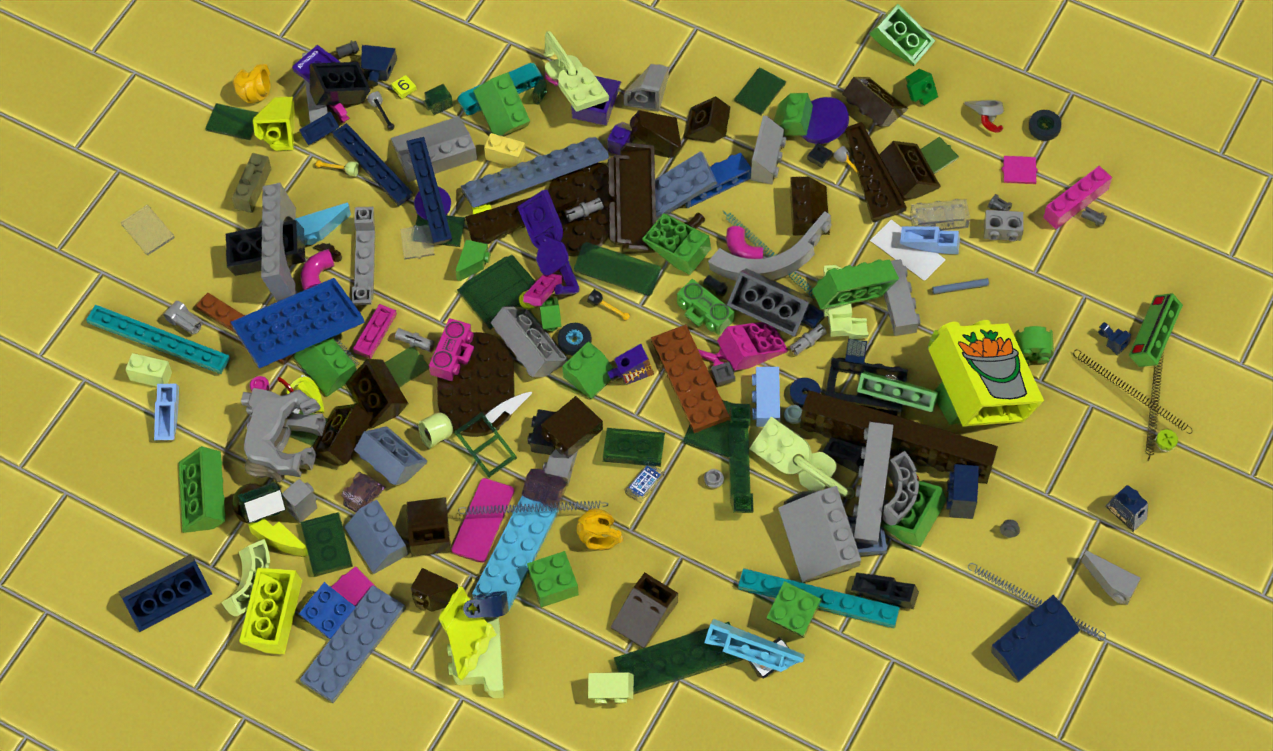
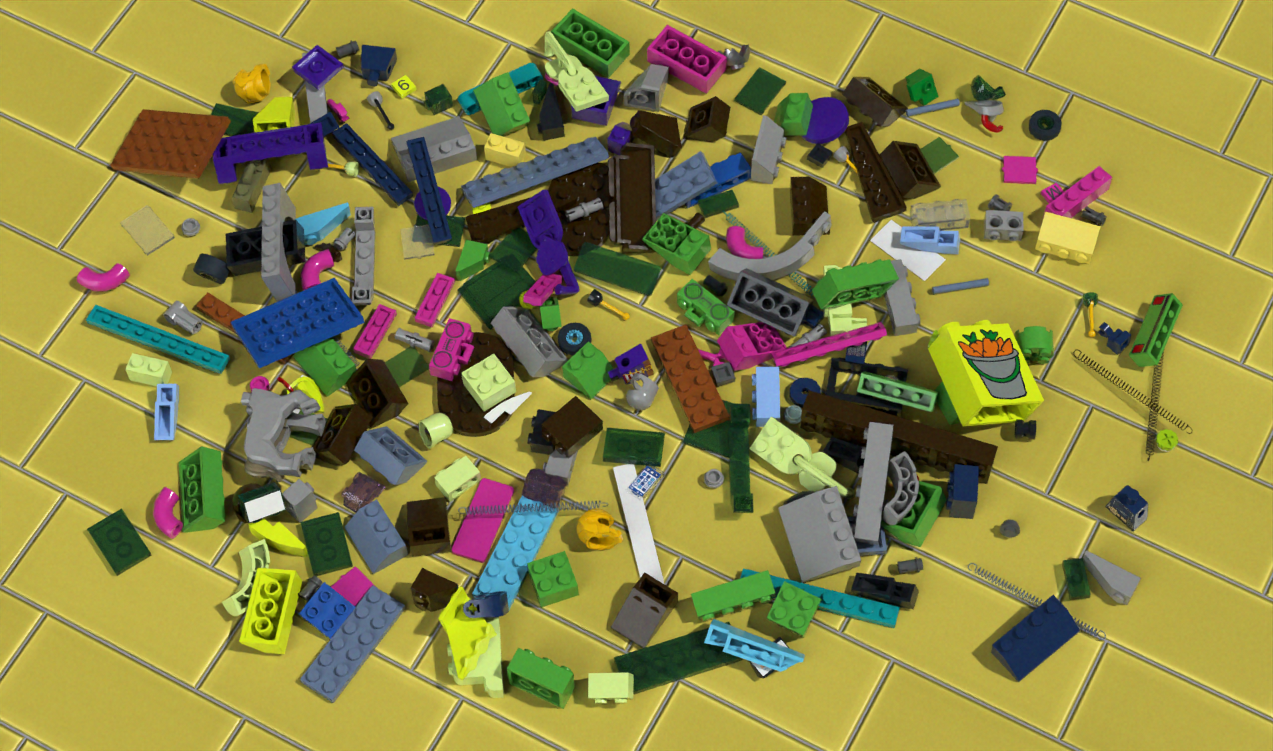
(103, 281): none -> dark pink cylinder
(119, 542): none -> clear green tile
(164, 514): none -> dark pink cylinder
(165, 592): dark blue slope -> none
(170, 143): none -> dark orange plate
(190, 227): none -> light grey plate
(211, 268): none -> black wheel
(269, 144): none -> dark purple plate
(310, 588): none -> dark grey pin
(338, 83): black slope -> none
(341, 242): none -> light grey pin
(434, 300): none -> dark pink plate
(457, 478): none -> yellowish green brick
(487, 443): clear green window -> none
(488, 382): none -> yellowish green brick
(514, 250): none -> clear green piece
(541, 677): none -> bright green brick
(550, 118): none -> black slope
(591, 43): none -> bright green brick
(638, 524): none -> white sticker
(641, 397): none -> light grey helmet
(687, 58): none -> dark pink brick
(718, 203): none -> clear green tile
(733, 595): none -> bright green brick
(735, 59): none -> flat silver piece
(822, 346): none -> dark pink plate
(902, 35): bright green slope -> none
(910, 565): none -> dark grey pin
(932, 107): none -> sand blue bar
(983, 91): none -> clear green piece
(1025, 429): none -> black wheel
(1052, 192): none -> dark pink tile
(1067, 238): none -> light yellow slope
(1076, 579): none -> clear green plate
(1090, 300): none -> hinge

